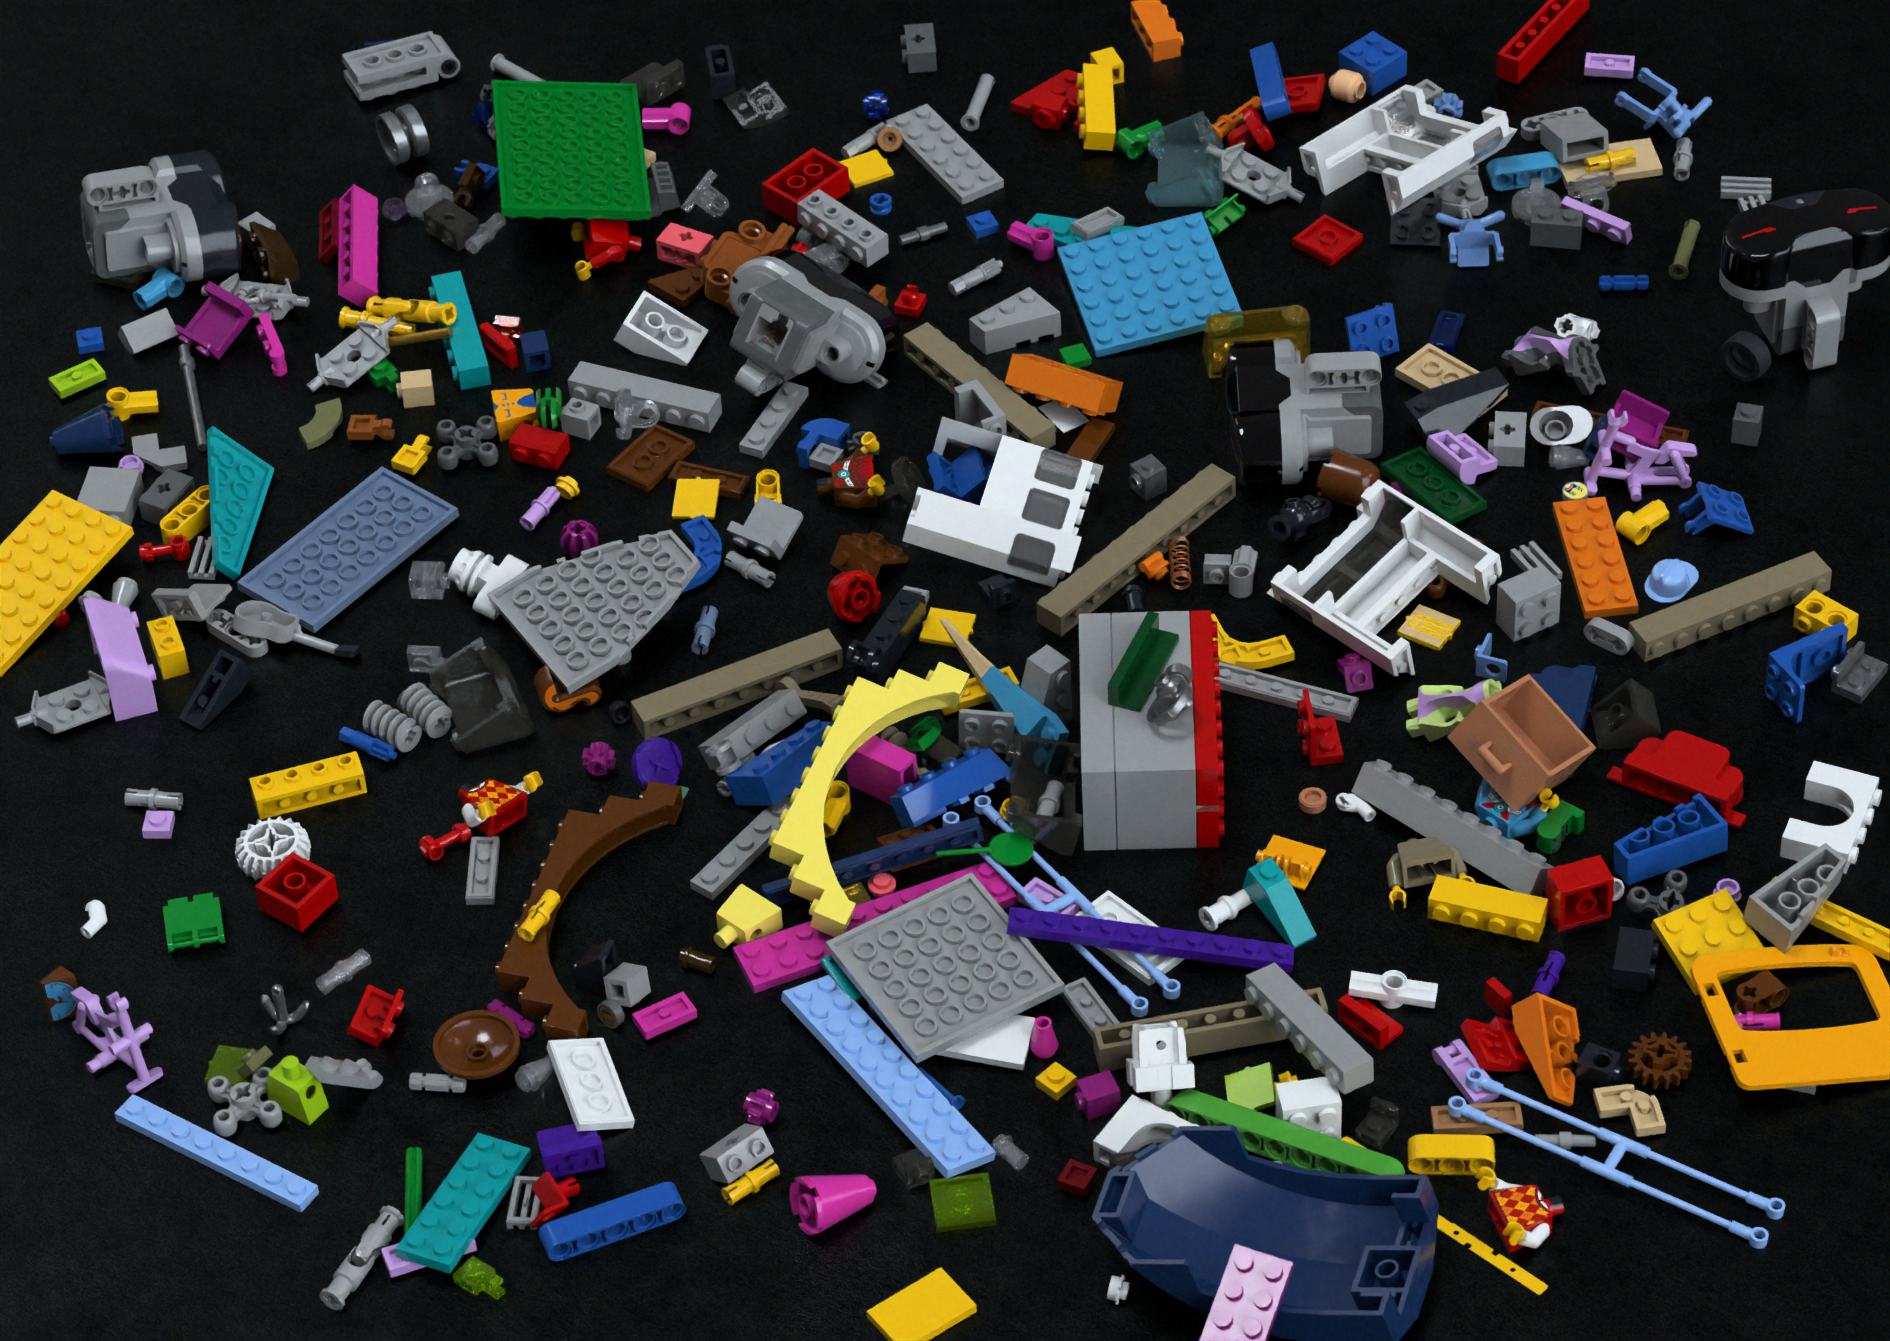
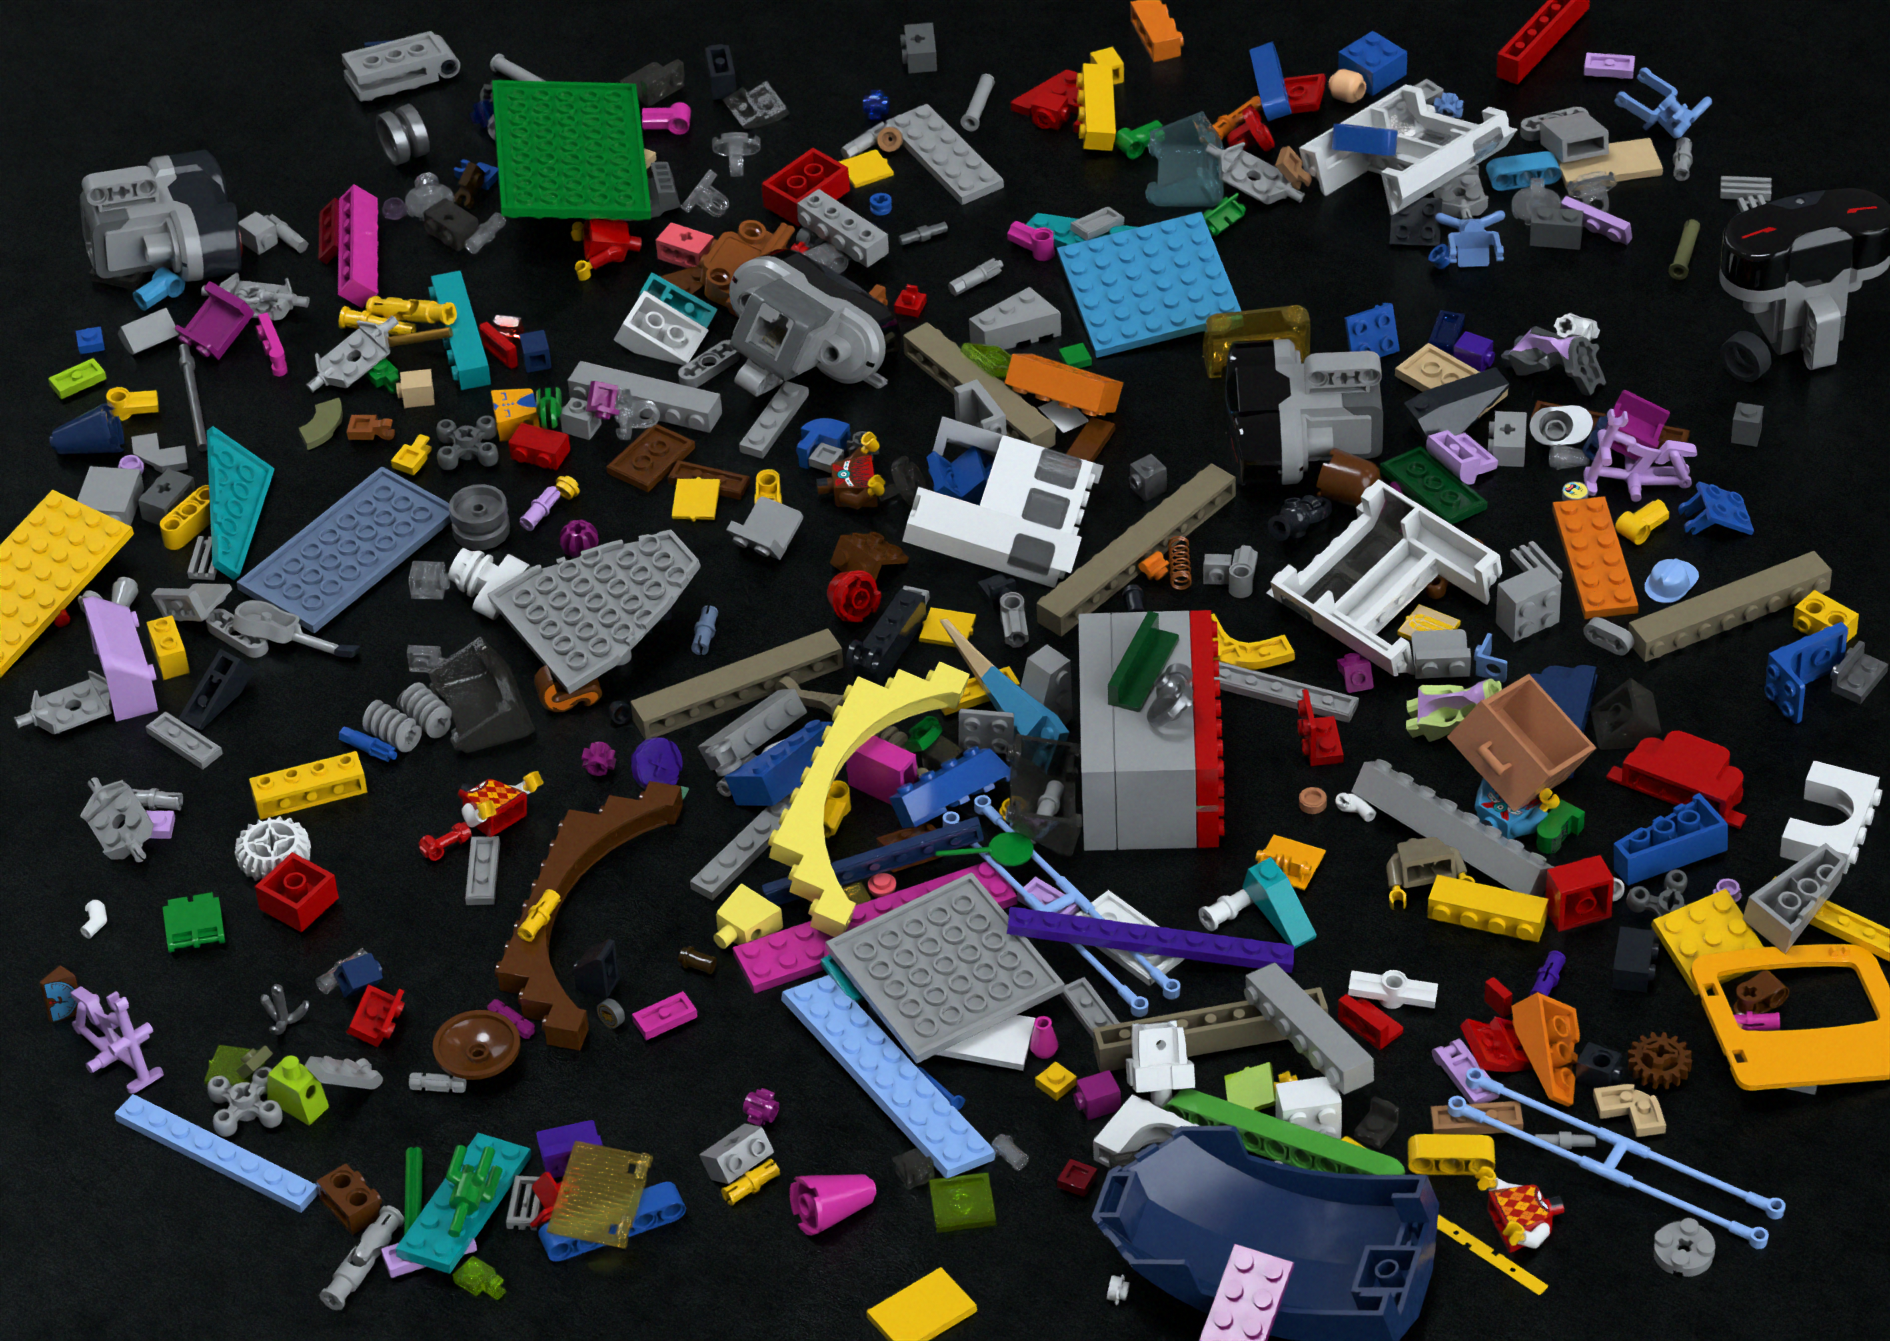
(107, 810): none -> light grey plate
(179, 548): red bar -> none
(184, 740): none -> light grey tile
(272, 255): dark brown slope -> none
(288, 235): none -> light grey piece
(349, 1198): none -> reddish brown brick
(357, 973): none -> dark blue brick
(470, 1185): none -> green plant
(479, 517): none -> flat silver wheel
(534, 1074): clear cone -> none
(590, 1084): white tile -> none
(599, 1194): none -> clear yellow window
(602, 400): none -> magenta bracket
(627, 984): light grey brick -> none
(679, 300): none -> teal slope
(695, 373): none -> light grey beam
(707, 548): blue plate -> none
(736, 146): none -> clear tile
(749, 569): light grey pin -> none
(982, 224): blue plate -> none
(988, 357): none -> clear neon green tile
(1013, 619): none -> light grey piece
(1291, 167): none -> medium nougat plate
(1327, 240): red tile -> none
(1364, 139): none -> blue beam
(1440, 256): none -> blue bush
(1441, 654): none -> light grey bracket
(1474, 351): none -> dark purple brick
(1609, 160): yellow pin -> none
(1623, 282): blue axle -> none
(1688, 1234): none -> light grey plate

